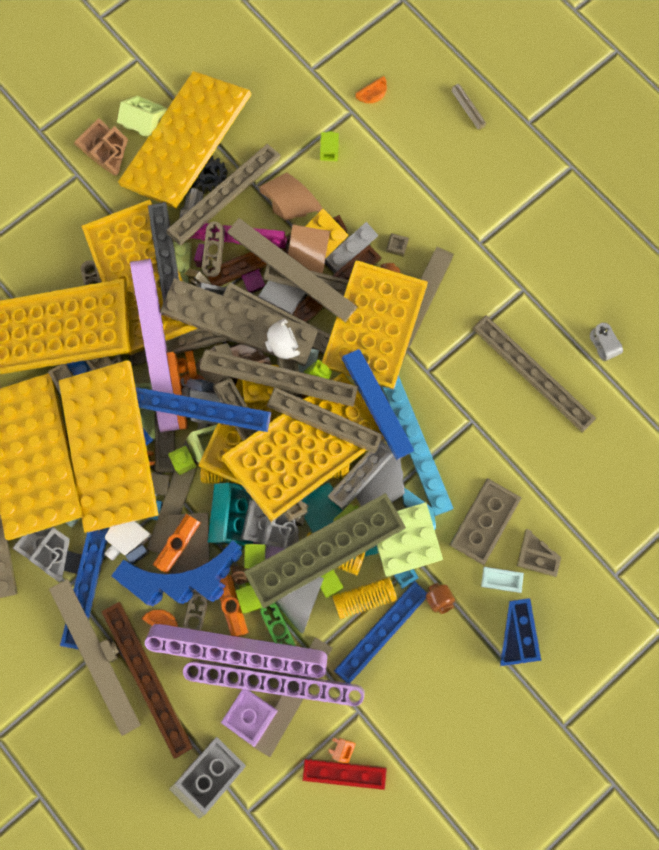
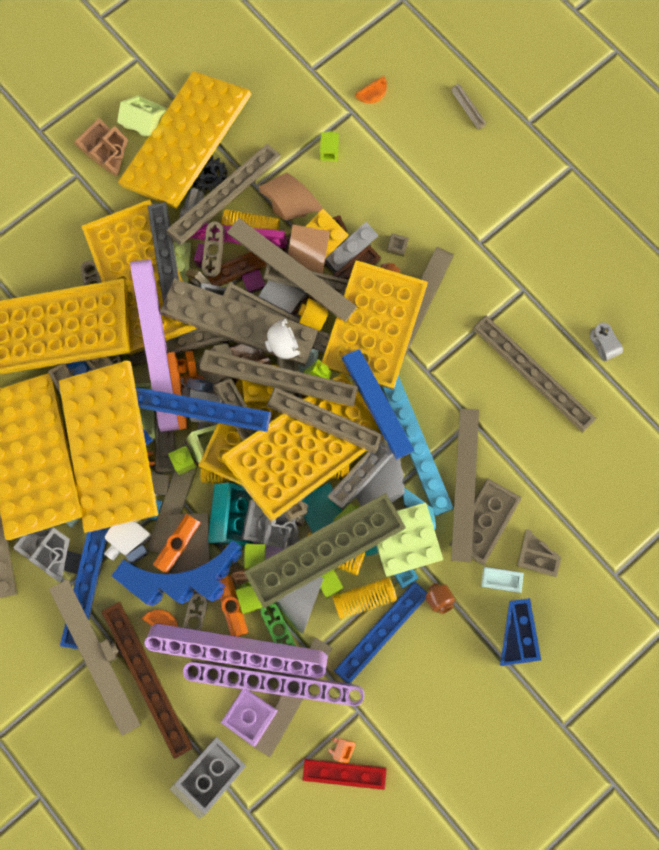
(251, 219): none -> yellow piece
(313, 314): none -> yellow brick
(465, 486): none -> dark tan tile

